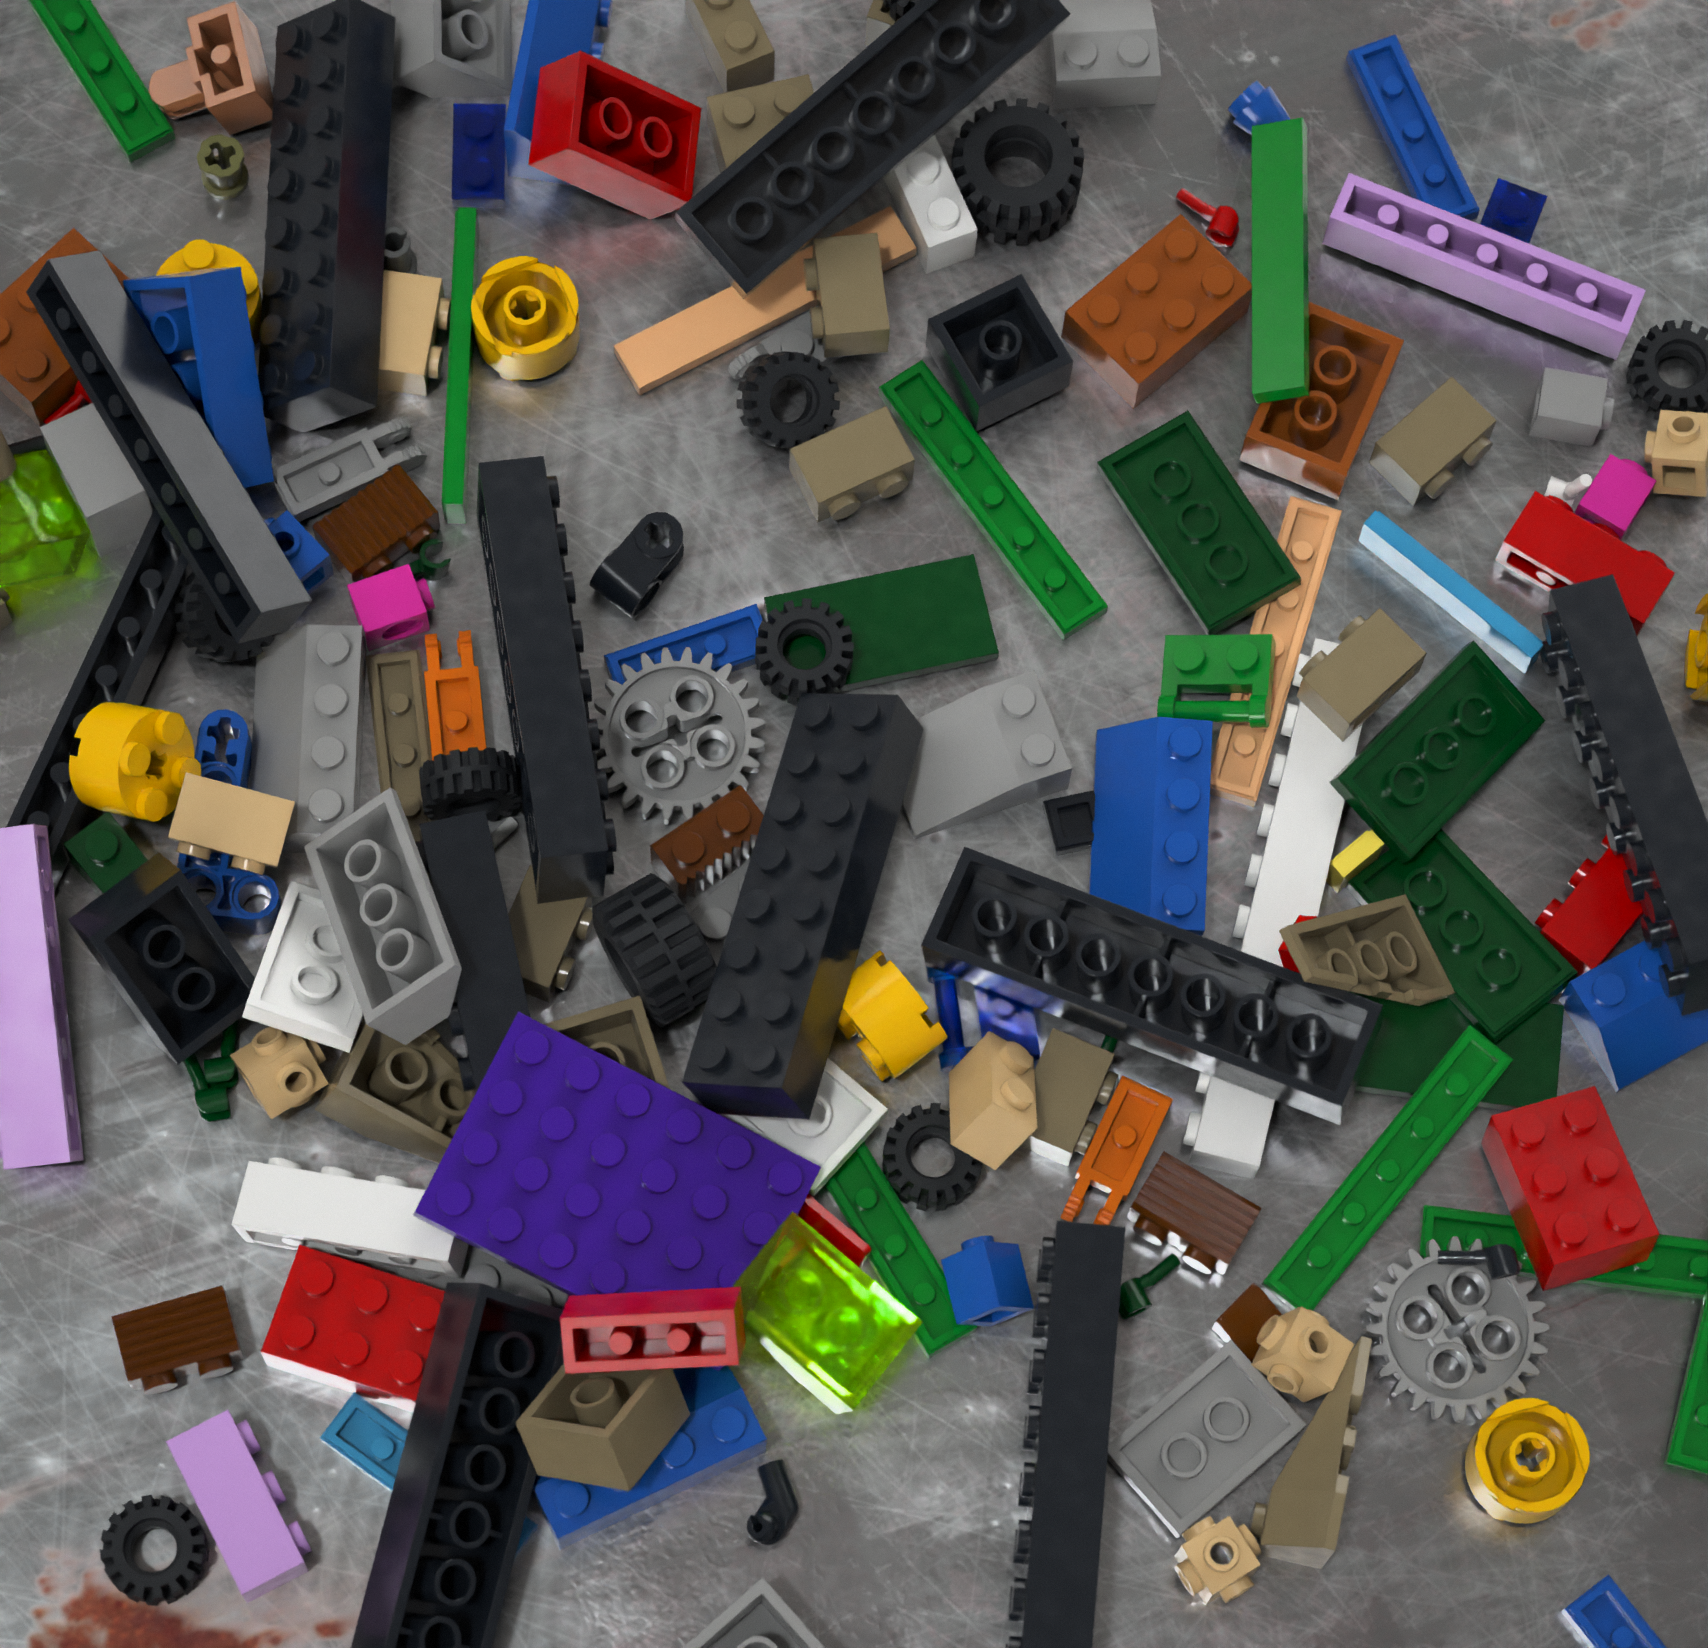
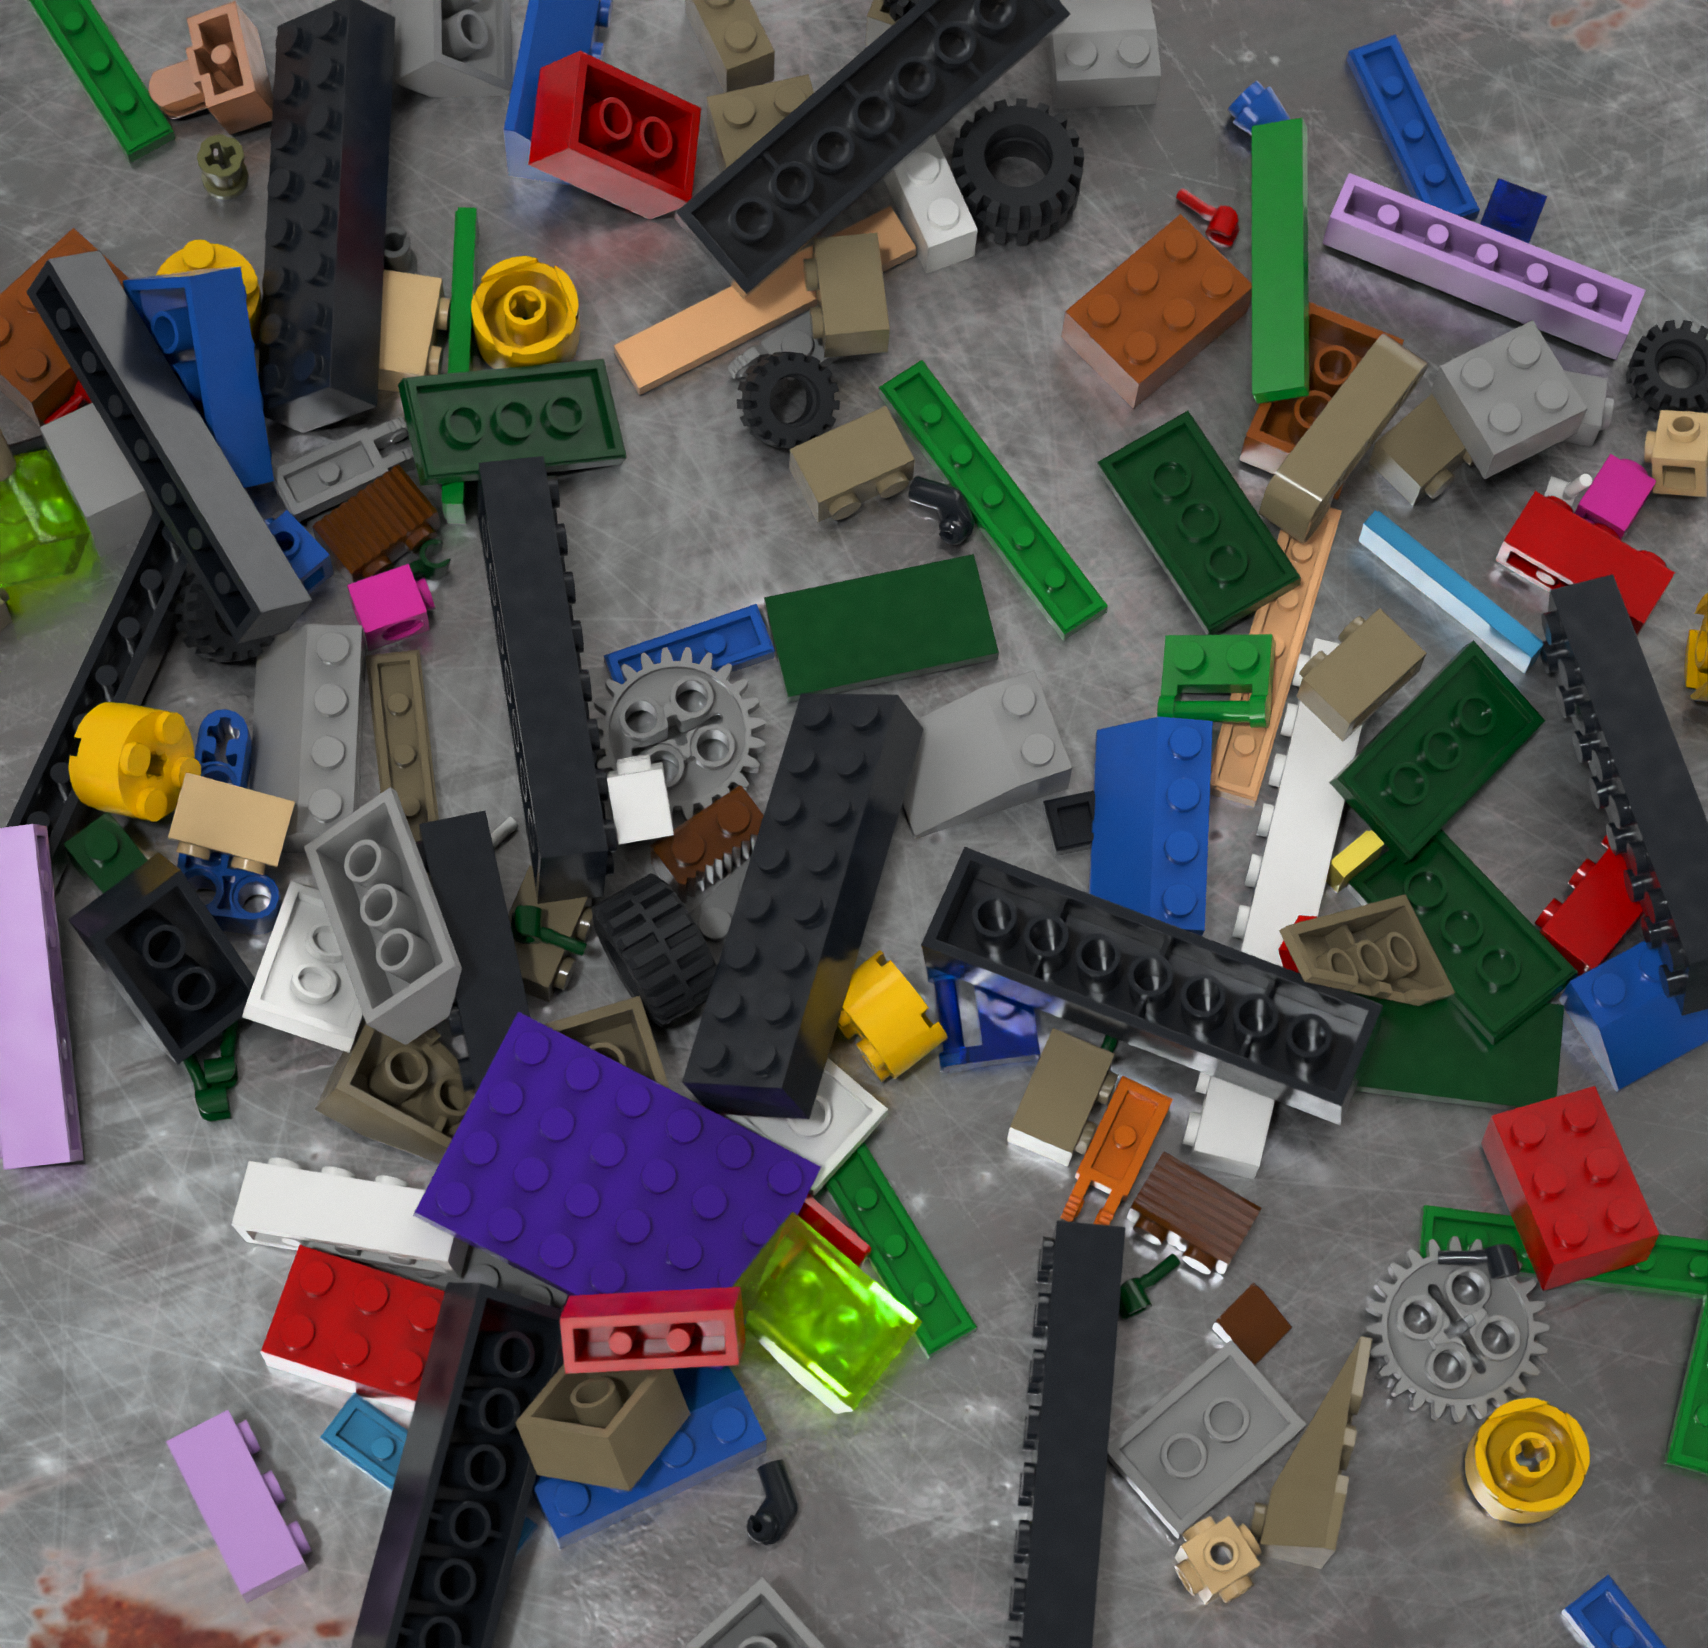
(134, 1521): black tyre -> none
(178, 1340): reddish brown brick -> none
(280, 1069): tan brick -> none
(453, 699): orange hinge -> none
(470, 784): black tyre -> none
(478, 156): clear blue plate -> none
(511, 414): none -> dark green tile
(528, 929): none -> dark green hand
(634, 570): black piece -> none
(639, 800): none -> white brick
(810, 621): black tyre -> none
(908, 1180): black tyre -> none
(950, 504): none -> black arm
(987, 1282): blue brick -> none
(992, 1100): tan brick -> none
(999, 352): black brick -> none
(1301, 1353): tan brick -> none
(1340, 438): none -> dark tan beam
(1387, 1171): green tile -> none
(1508, 399): none -> light grey brick

